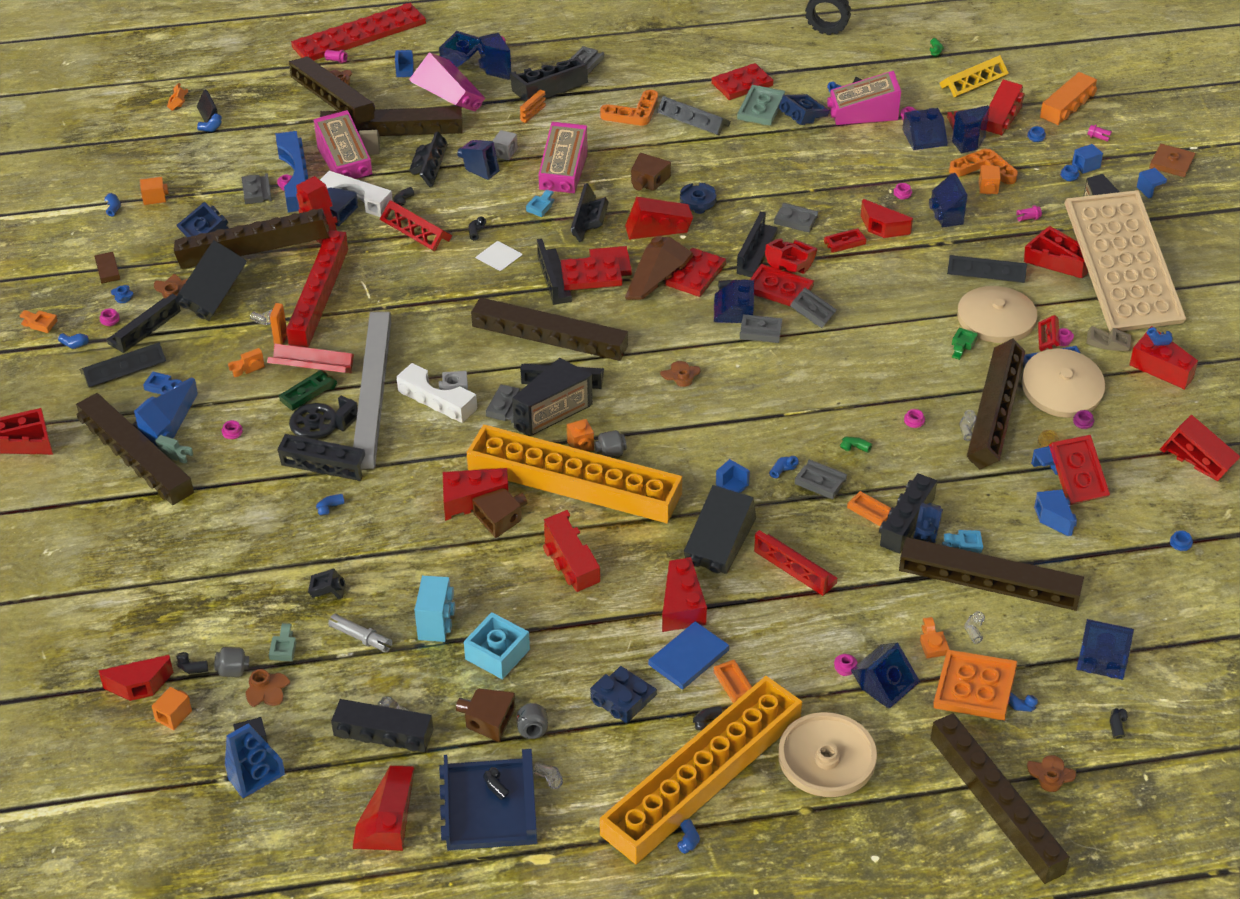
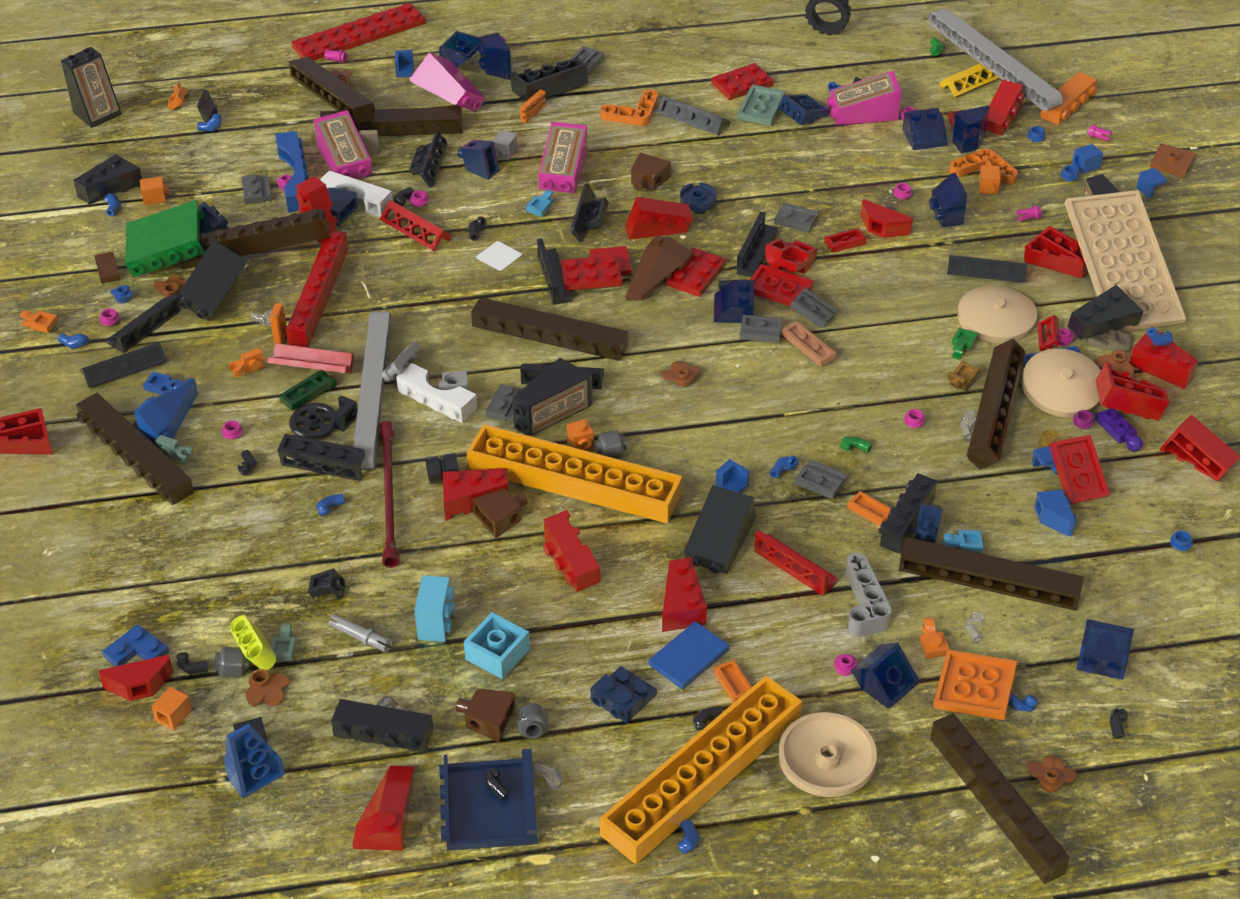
(90, 87): none -> slope
(108, 177): none -> black wedge
(132, 643): none -> blue plate
(163, 238): none -> green panel
(249, 463): none -> black arm
(253, 643): none -> neon yellow beam
(390, 554): none -> dark red hose
(400, 362): none -> light grey plate
(419, 198): none -> dark pink plate
(436, 466): none -> black wheel
(808, 344): none -> nougat plate
(874, 609): none -> light grey beam
(963, 376): none -> pearl gold bracket
(995, 58): none -> light grey beam
(1104, 313): none -> black wedge
(1117, 364): none -> dark orange plate
(1119, 429): none -> dark purple plate
(1130, 395): none -> red wedge

